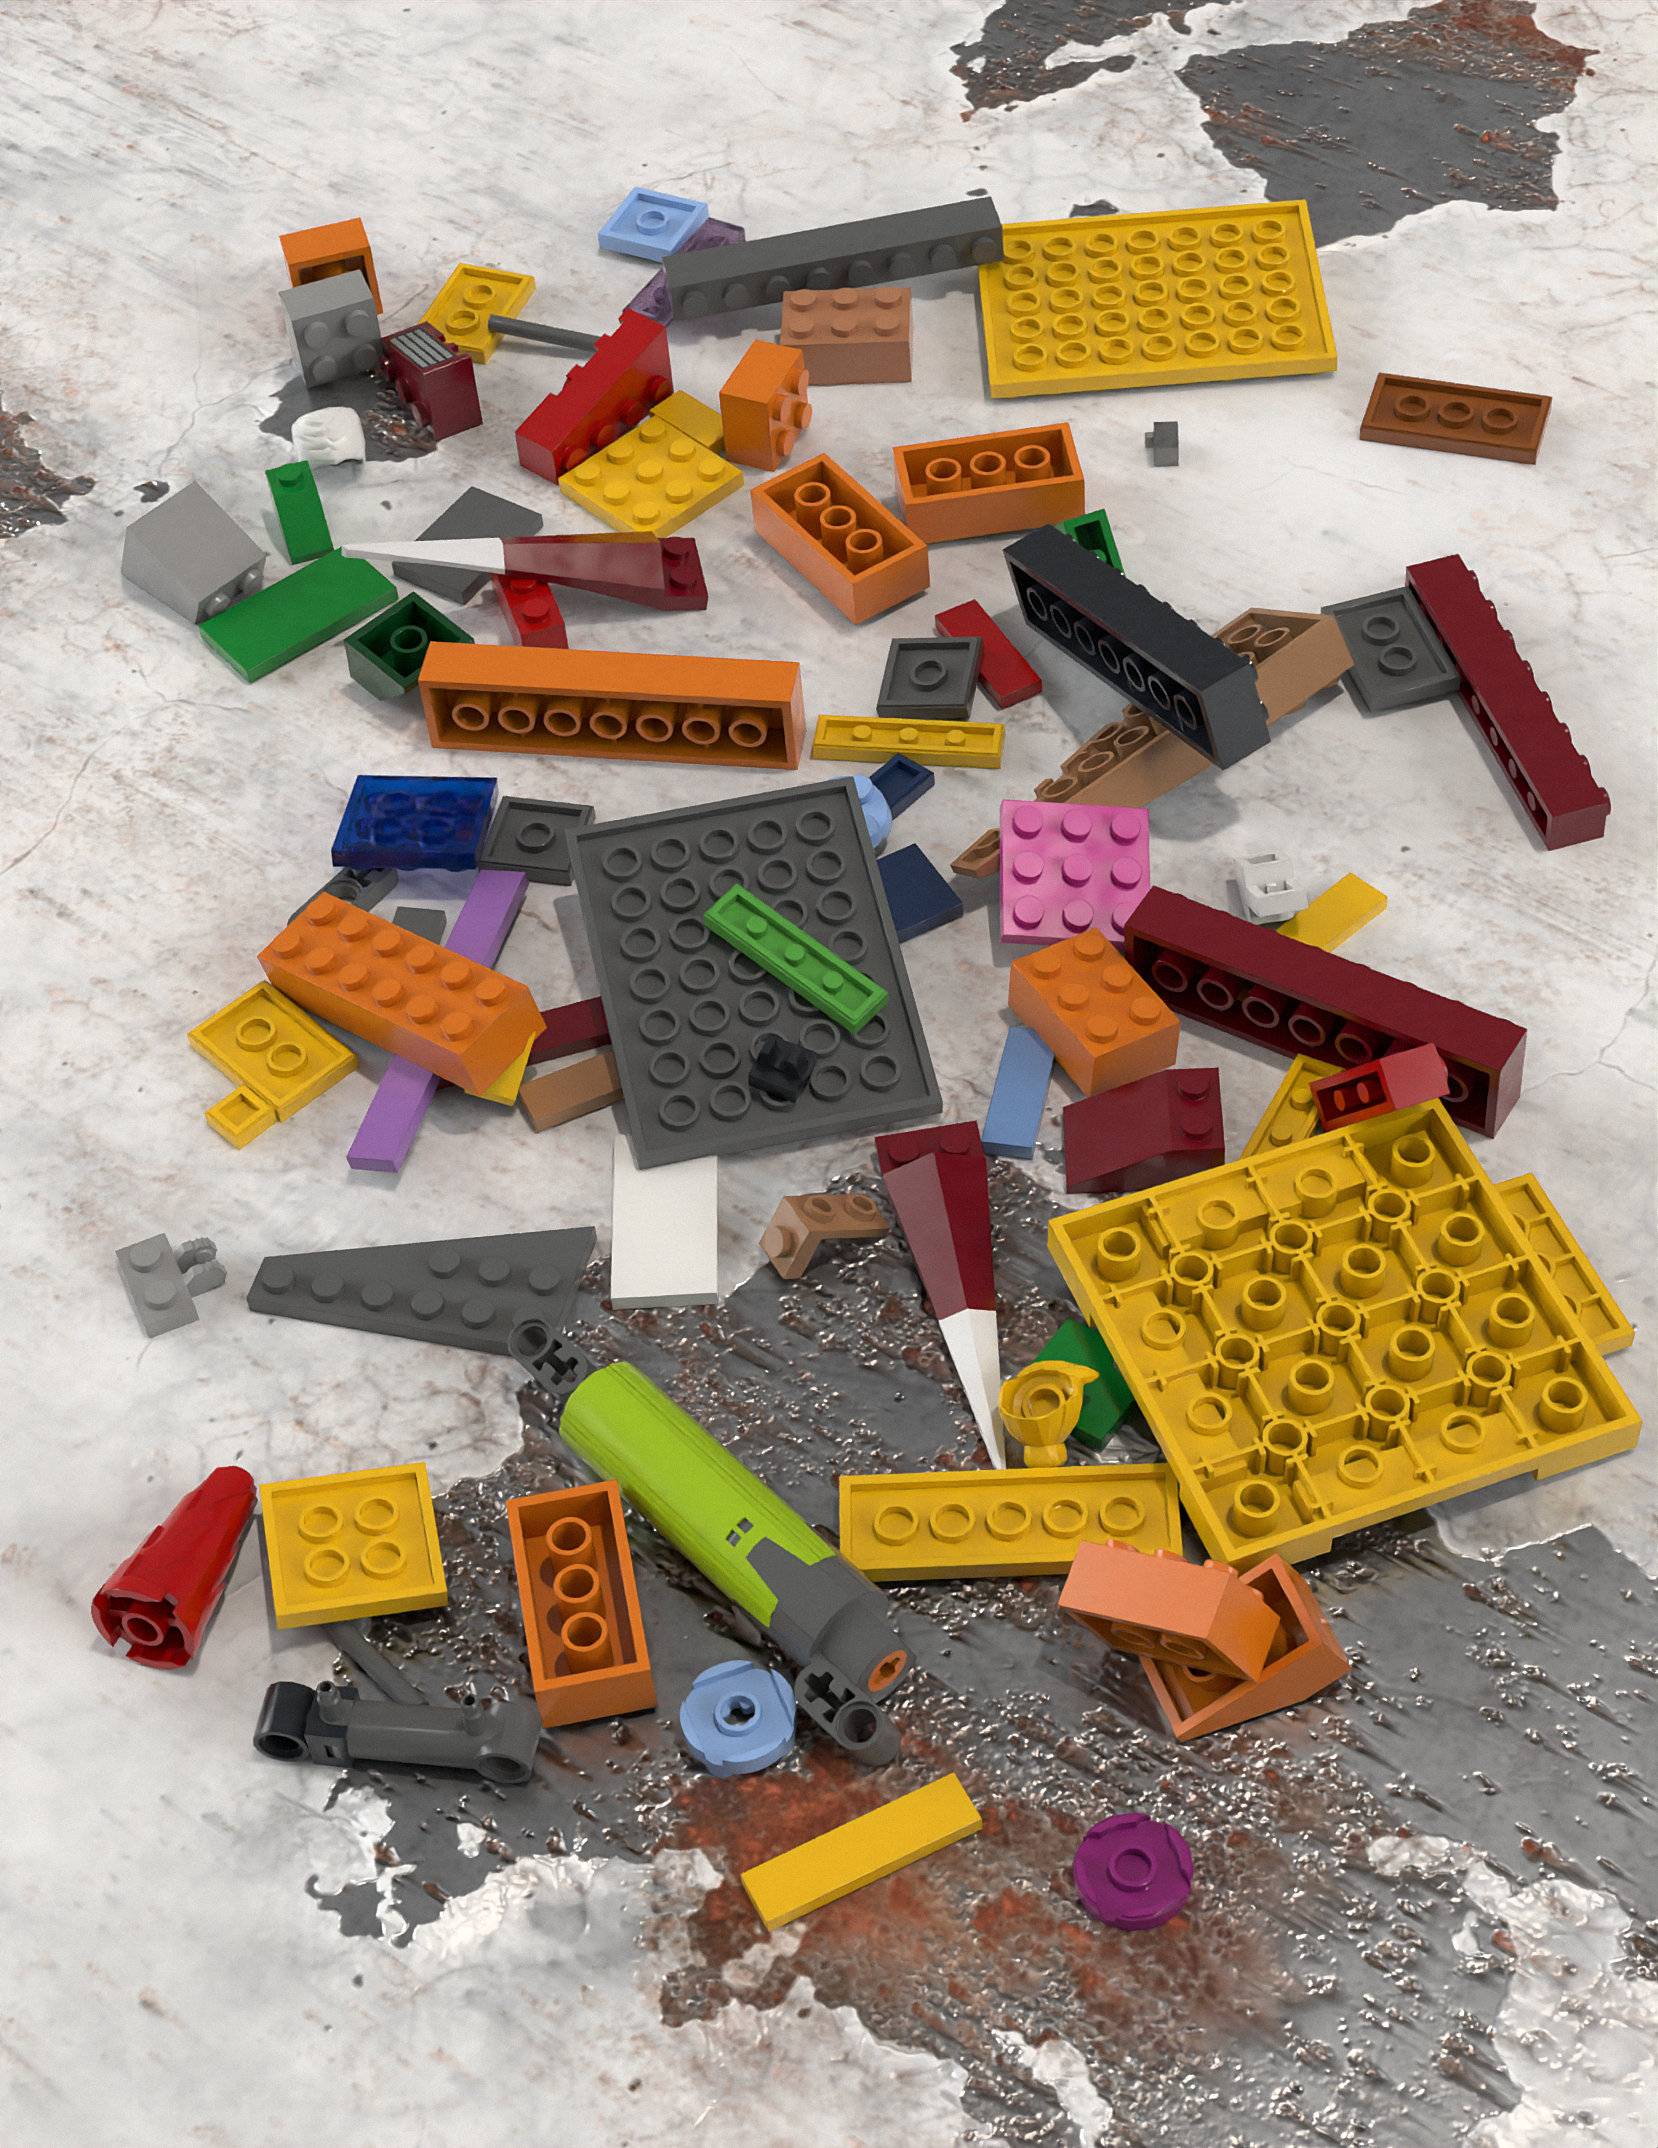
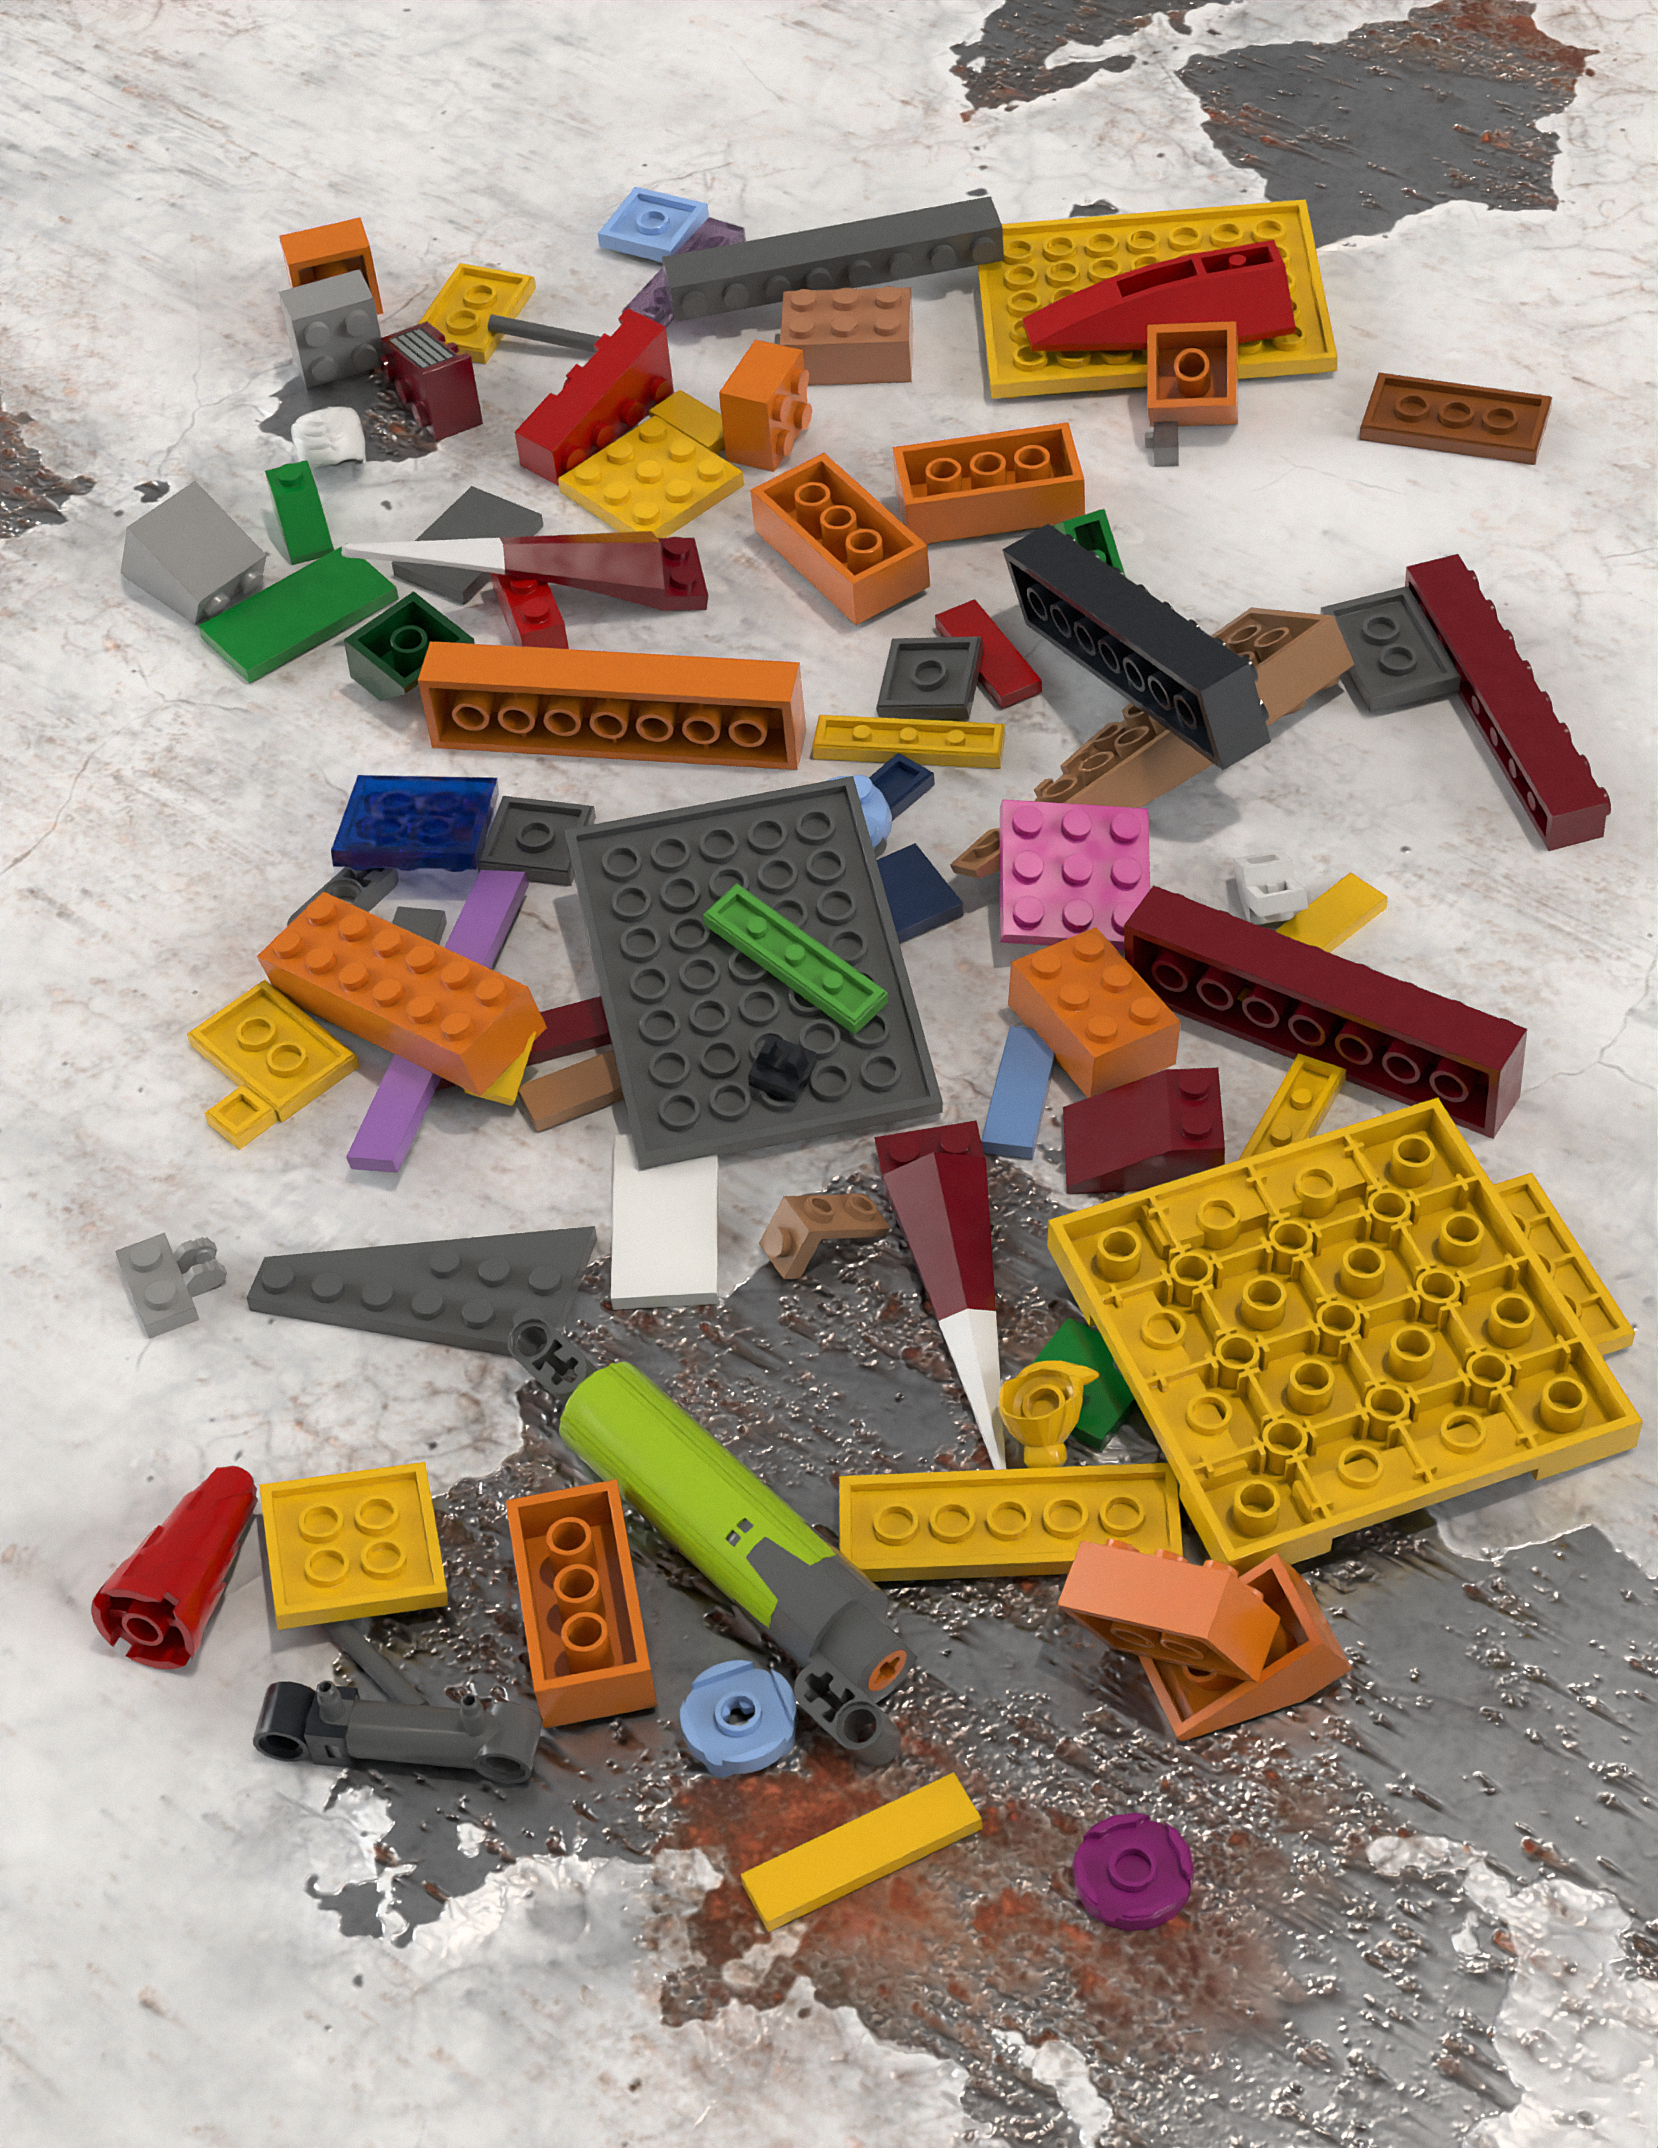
(1193, 373): none -> orange brick
(1203, 287): none -> red wedge
(1380, 1087): red brick -> none

